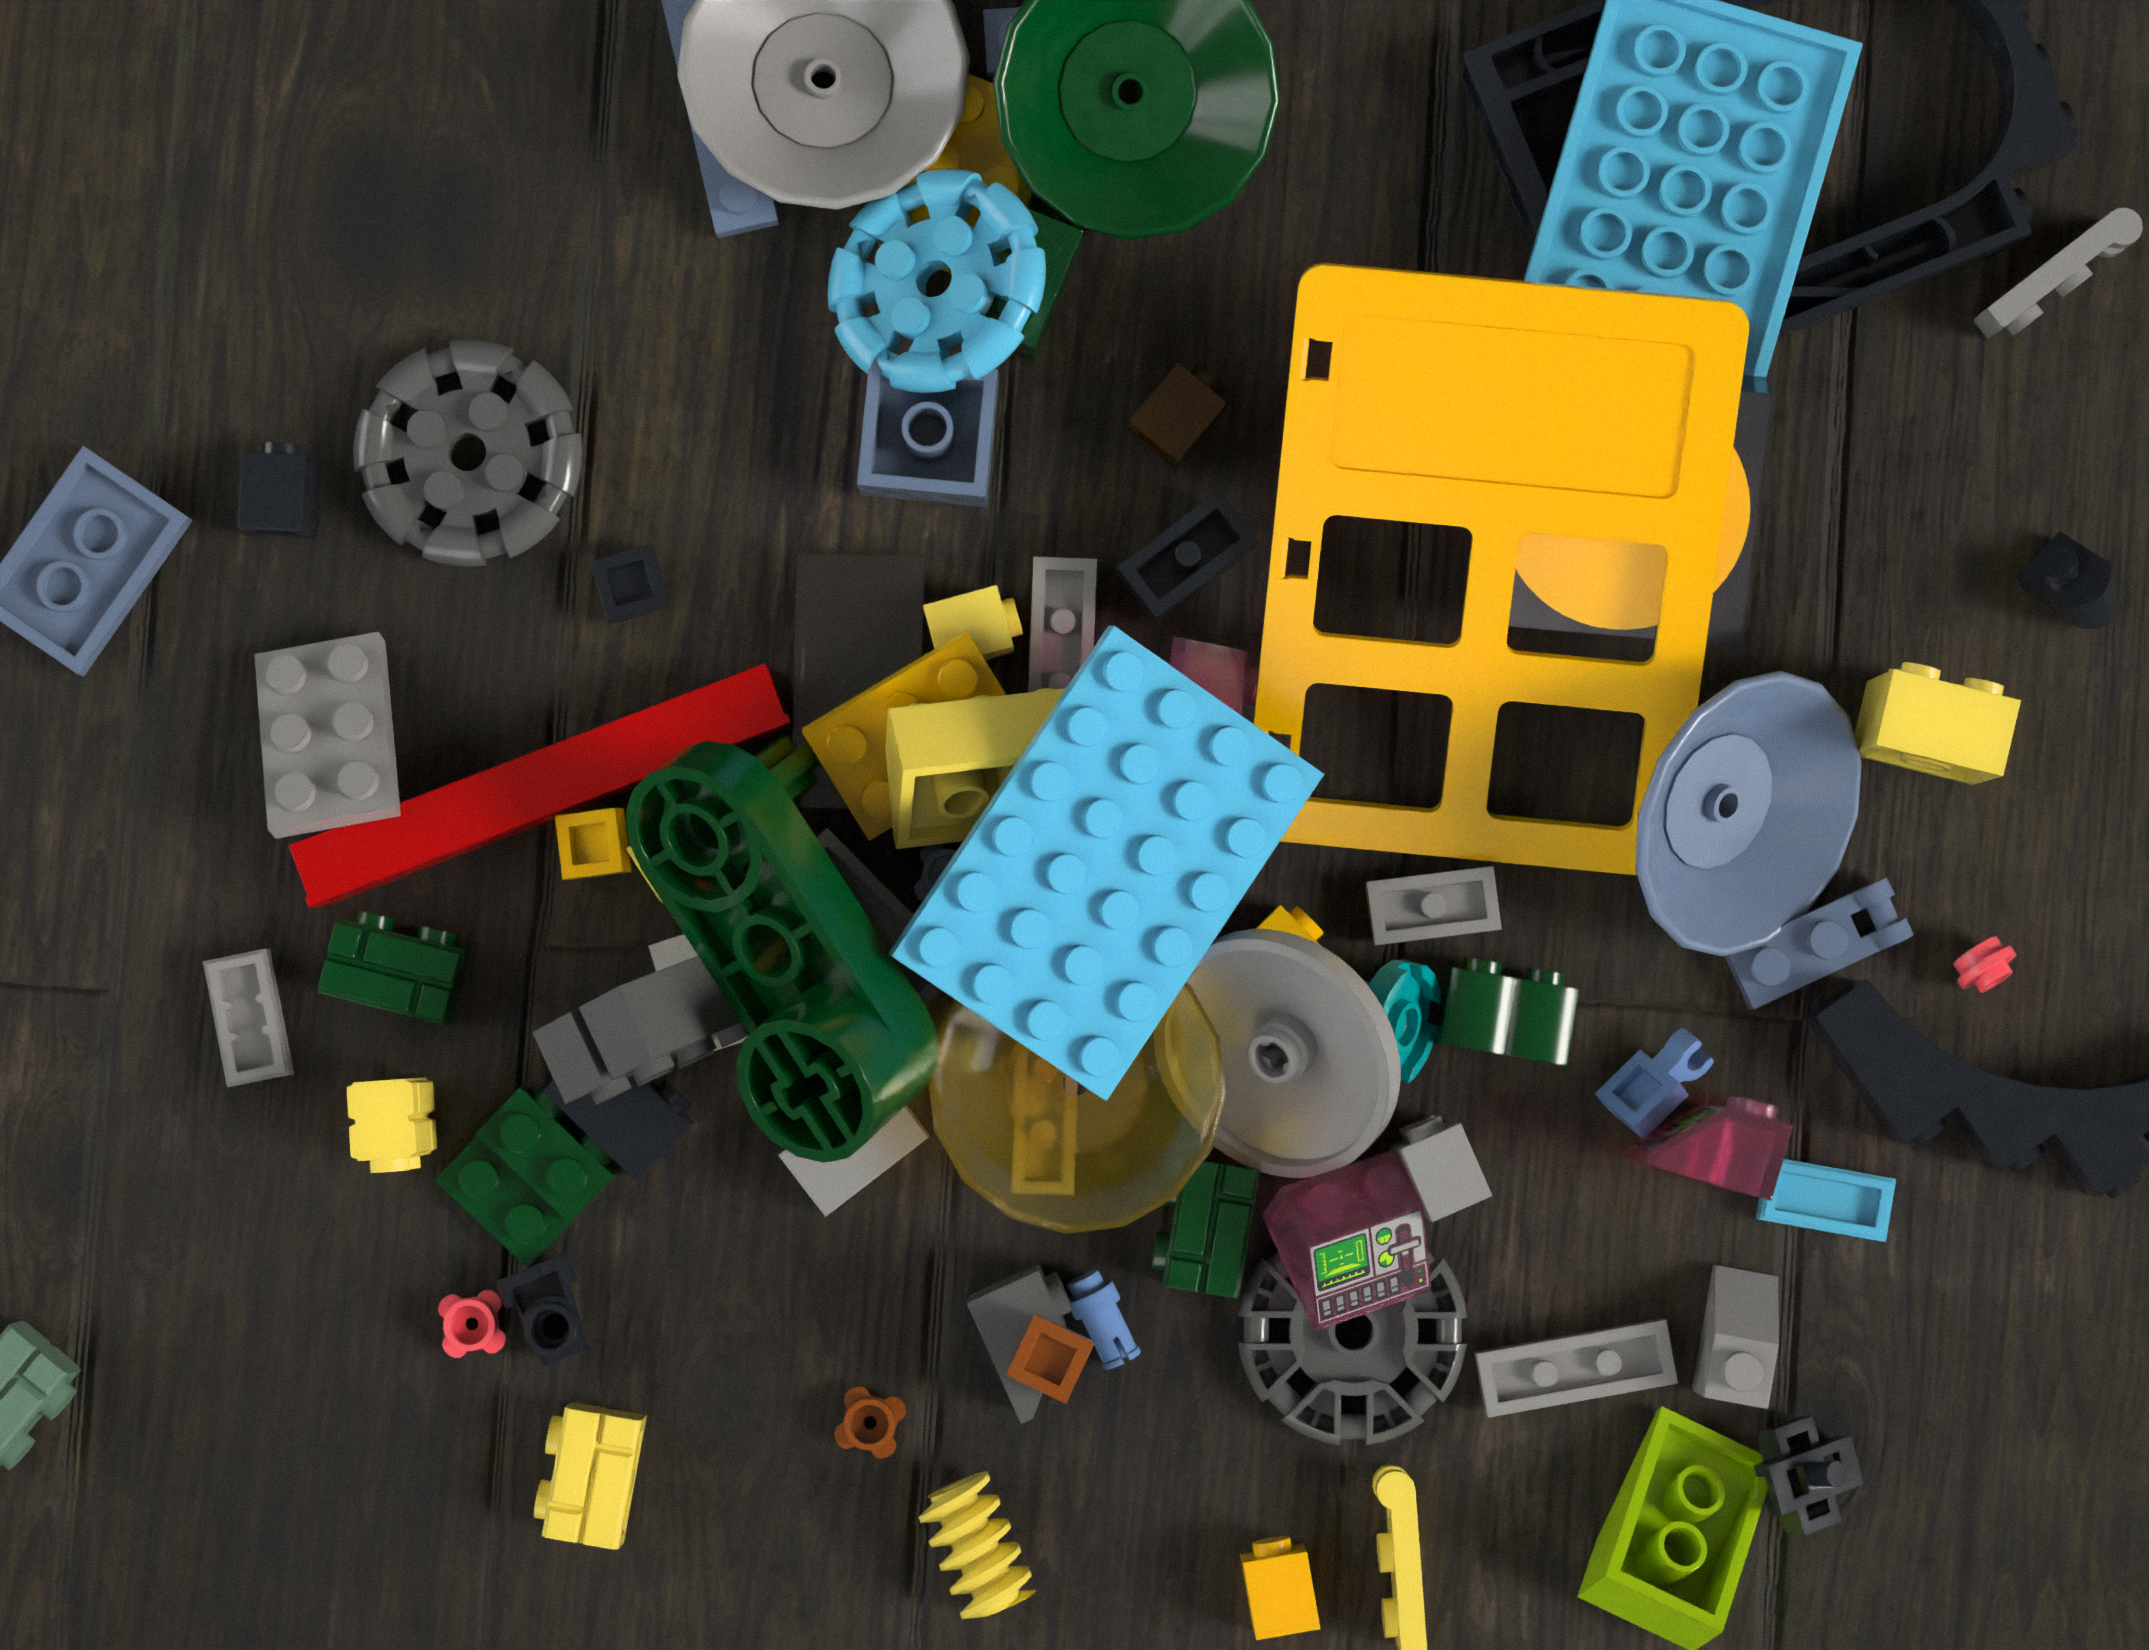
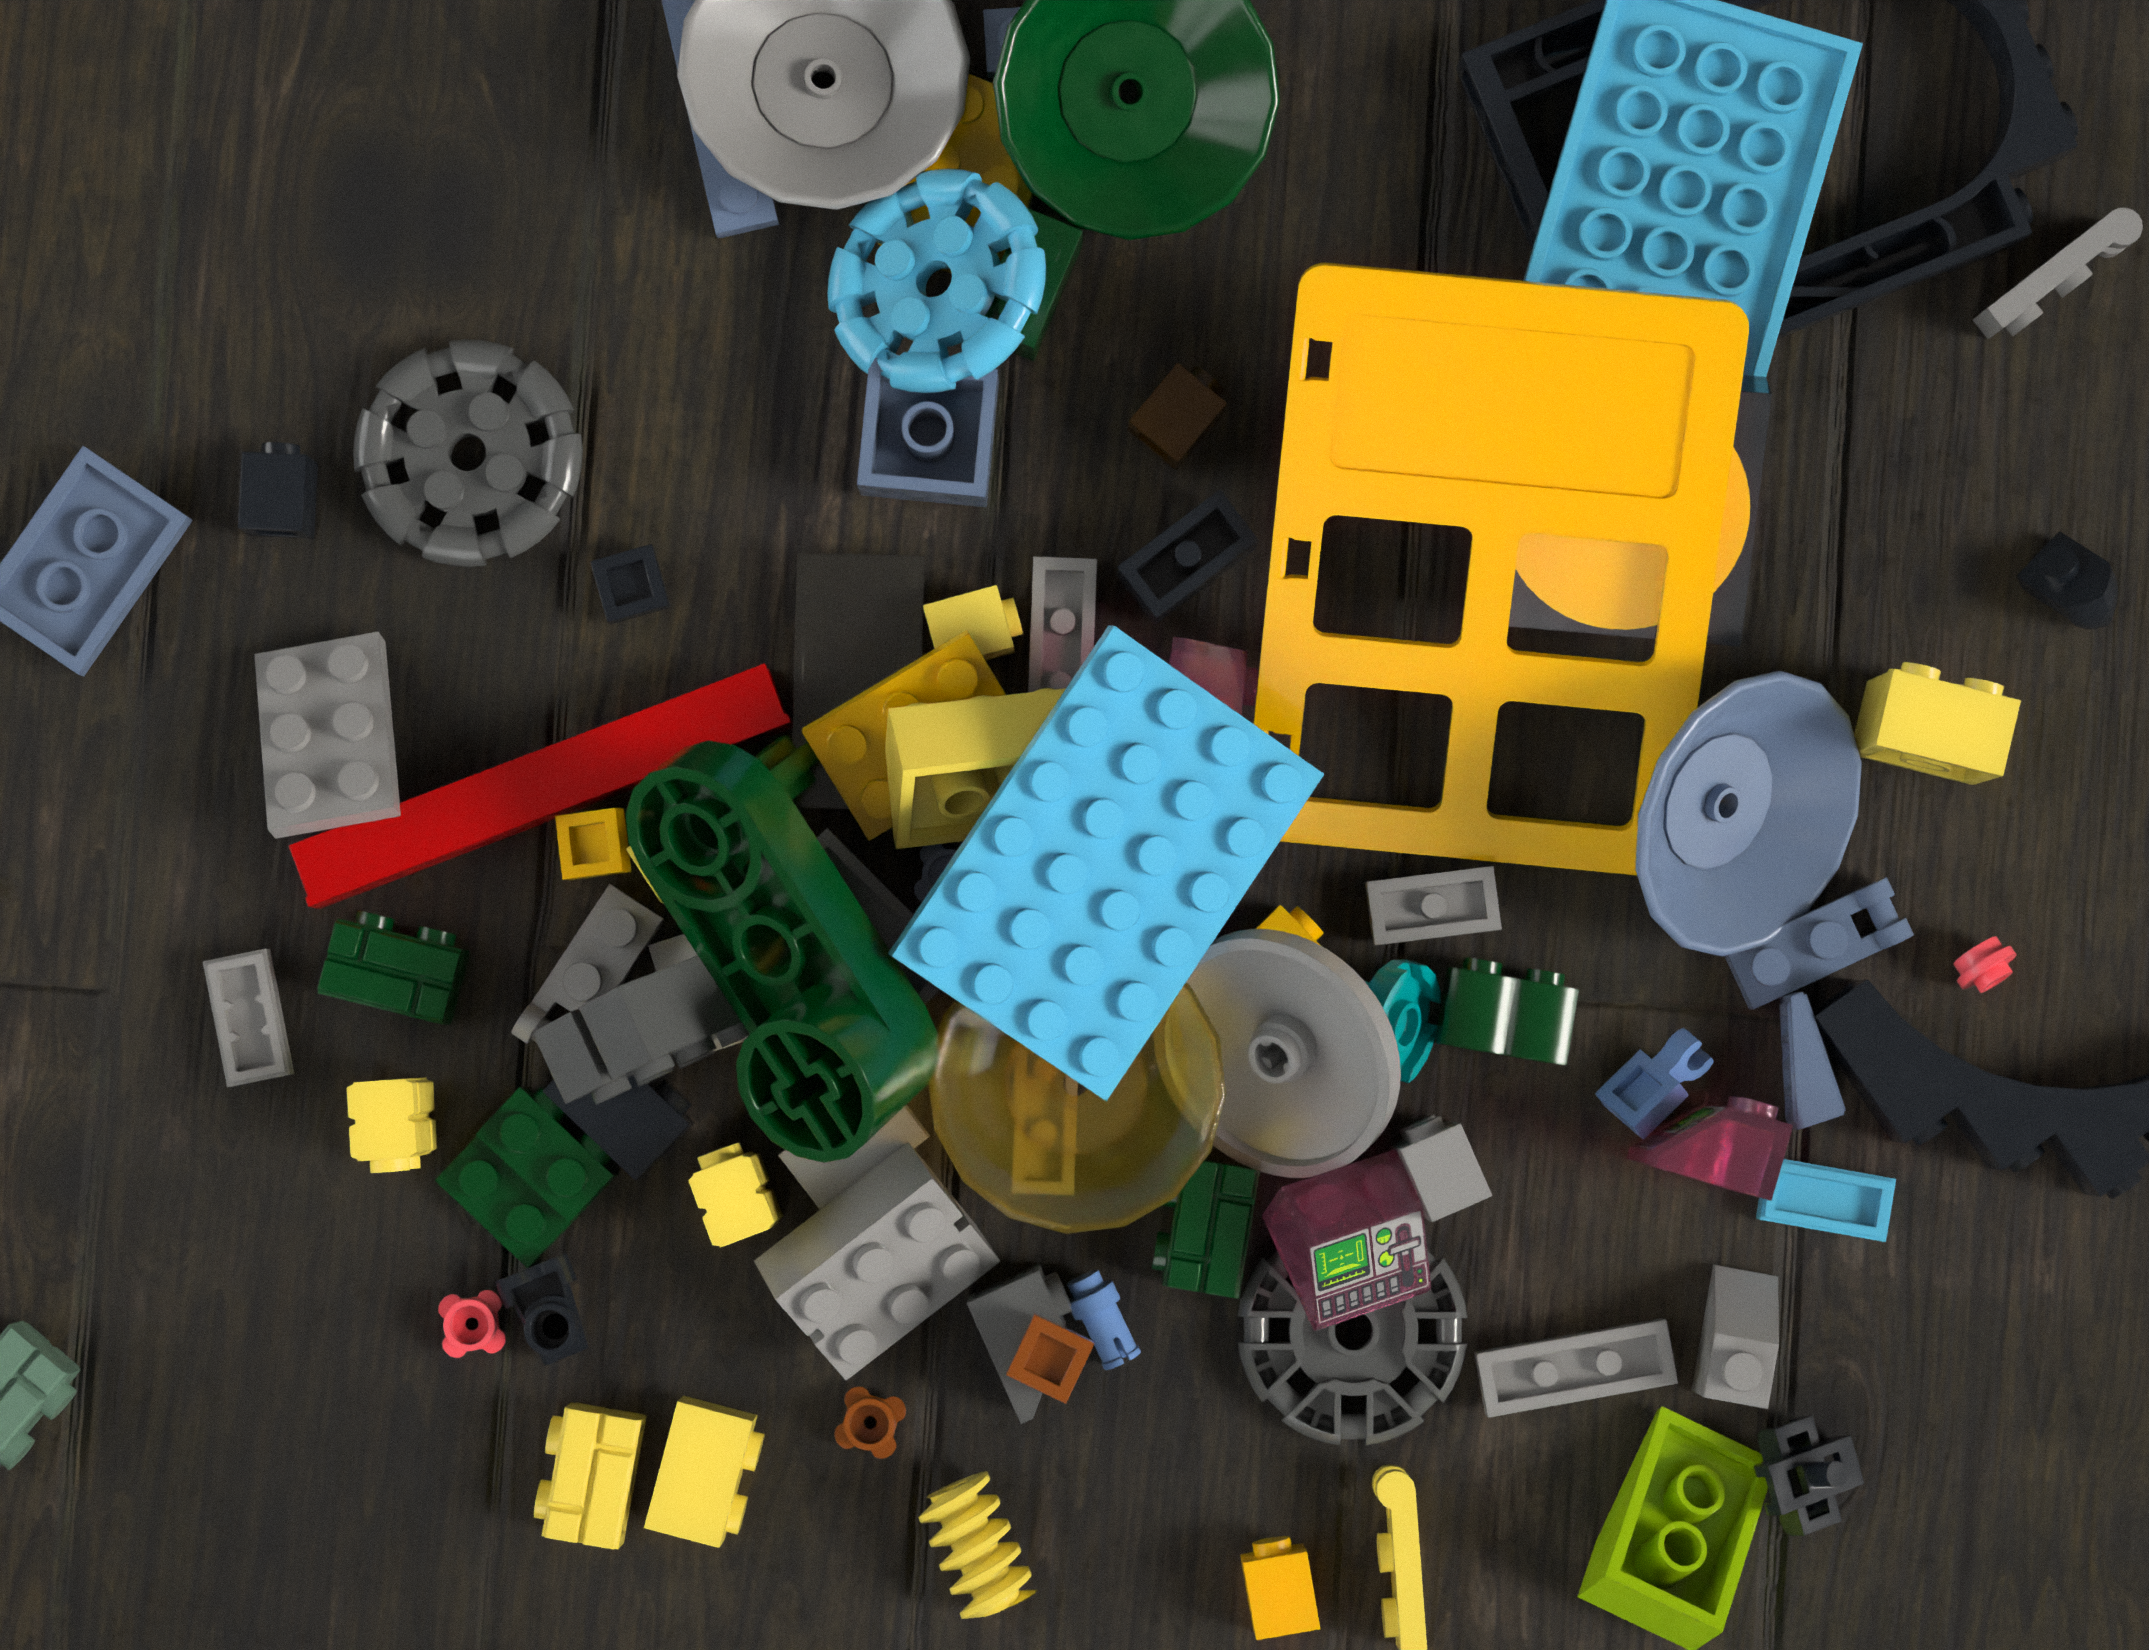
(594, 960): none -> light grey plate
(703, 1471): none -> light yellow brick
(734, 1195): none -> light yellow brick
(876, 1261): none -> light grey piece
(1808, 1079): none -> sand blue slope

